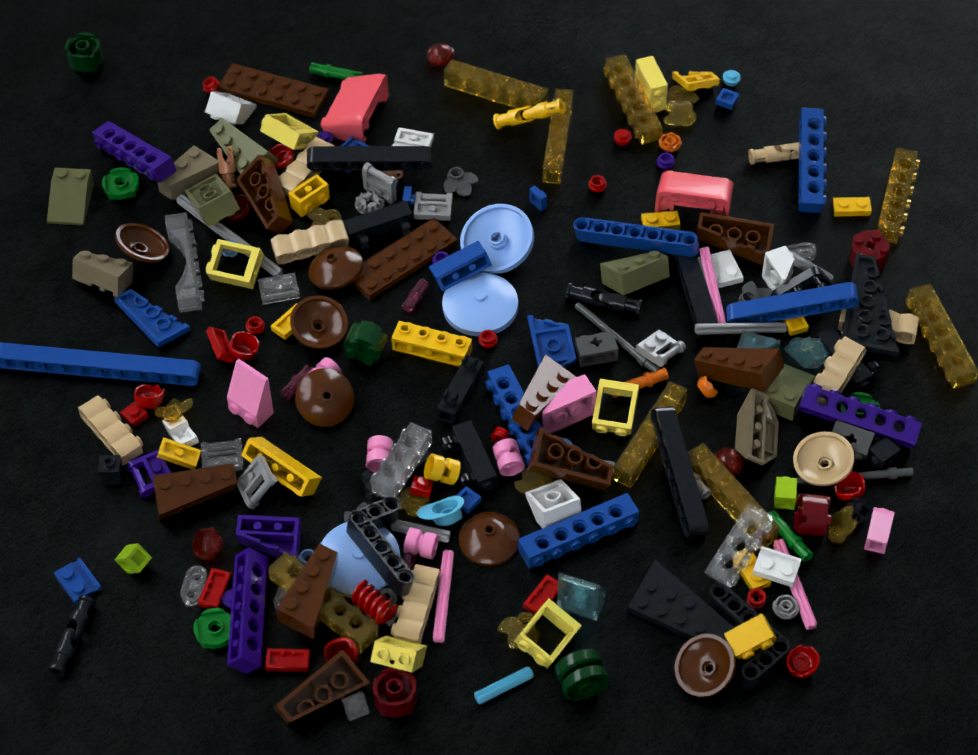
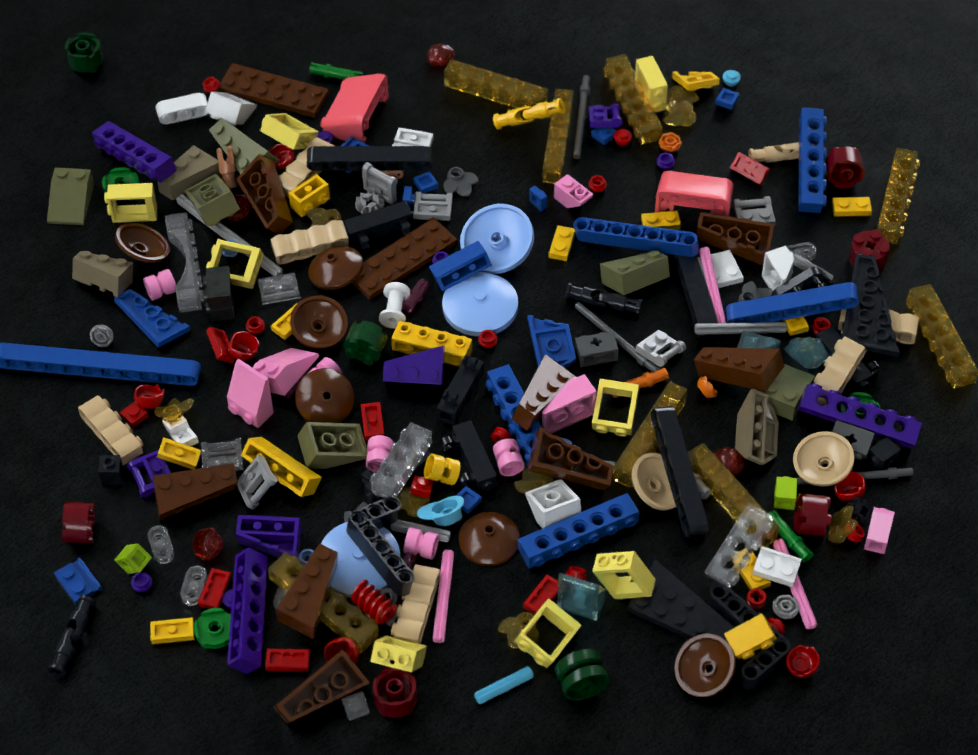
(78, 522): none -> dark red brick
(98, 339): none -> light grey plate
(131, 213): none -> light yellow window
(141, 582): none -> dark purple plate
(161, 284): none -> bright pink wheel
(162, 545): none -> clear plate
(172, 630): none -> yellow plate
(182, 108): none -> white beam
(218, 293): none -> pearl dark grey piece
(285, 368): none -> bright pink slope
(331, 444): none -> olive slope
(372, 420): none -> red plate
(396, 294): none -> white piece
(420, 367): none -> dark purple wedge
(425, 182): none -> blue plate
(562, 243): none -> yellow plate
(570, 192): none -> bright pink slope
(576, 572): none -> red plate
(584, 92): none -> dark grey bar
(599, 119): none -> dark purple plate
(603, 135): none -> blue plate
(637, 585): none -> light yellow window
(652, 482): none -> tan dish
(750, 168): none -> plate
(762, 214): none -> light grey plate
(777, 624): none -> red plate
(818, 322): none -> red bush
(845, 167): none -> dark red brick
(857, 534): none -> red plate

